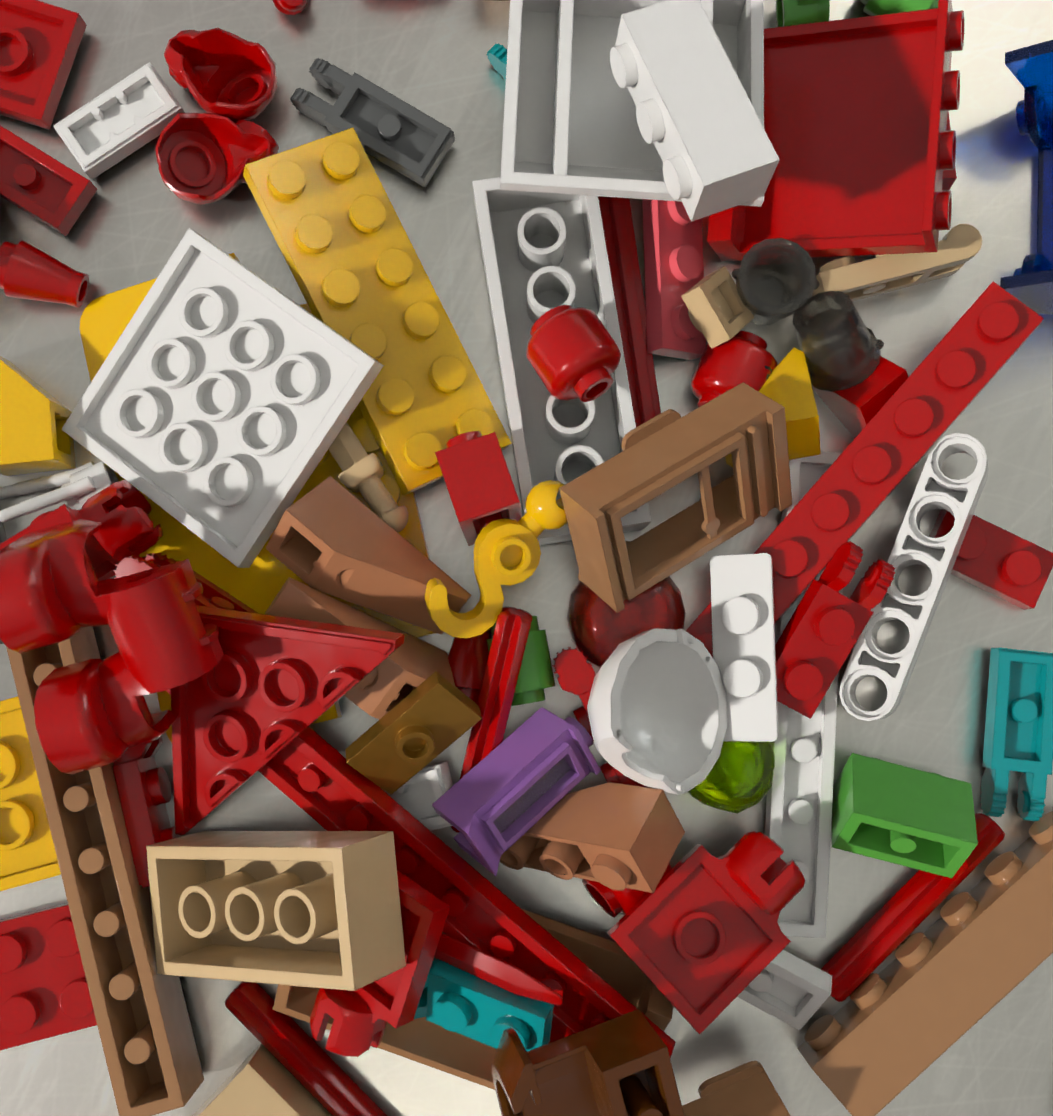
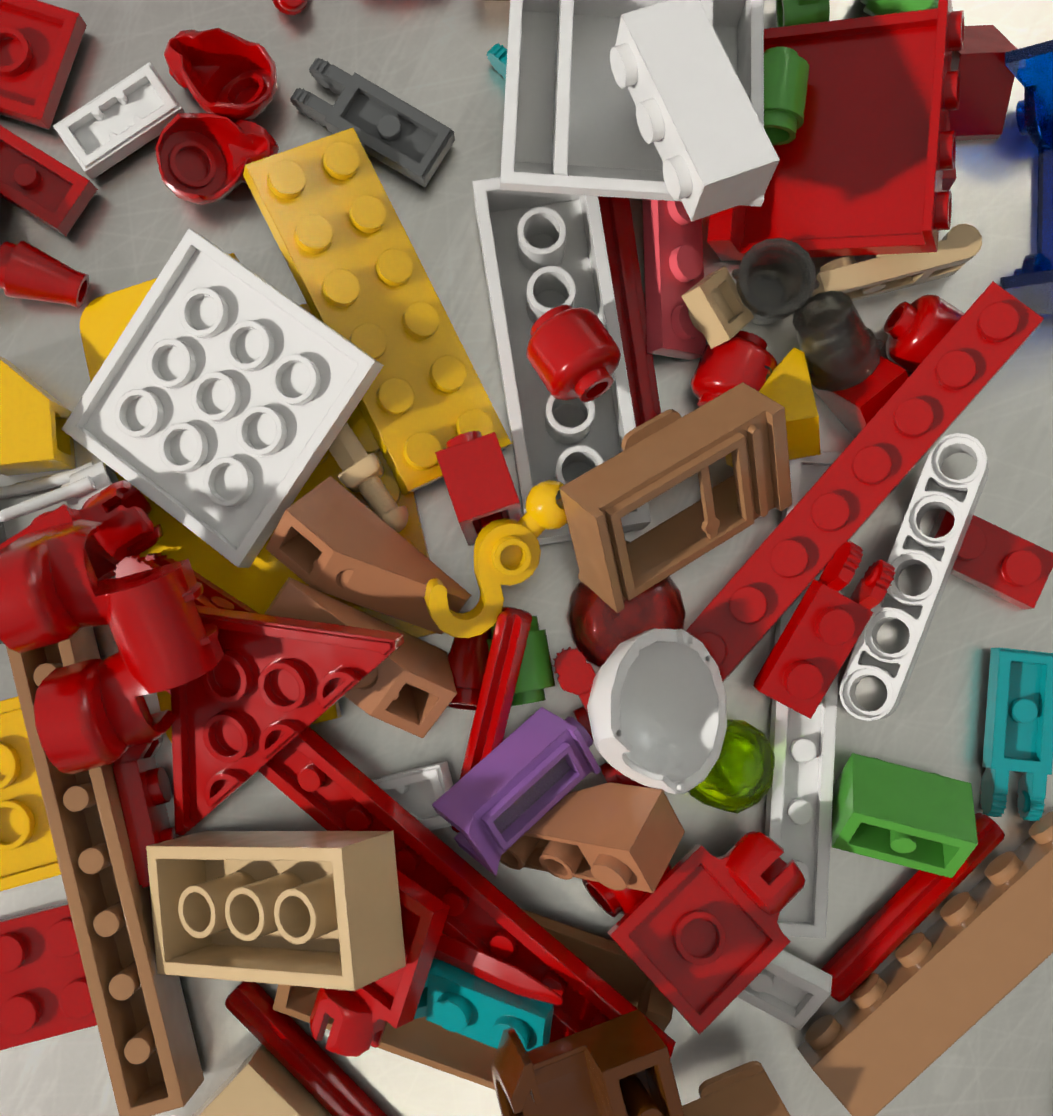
(413, 733): pearl gold plate -> none
(745, 644): white piece -> none
(784, 93): none -> bright green brick
(917, 329): none -> red head
(983, 84): none -> red slope

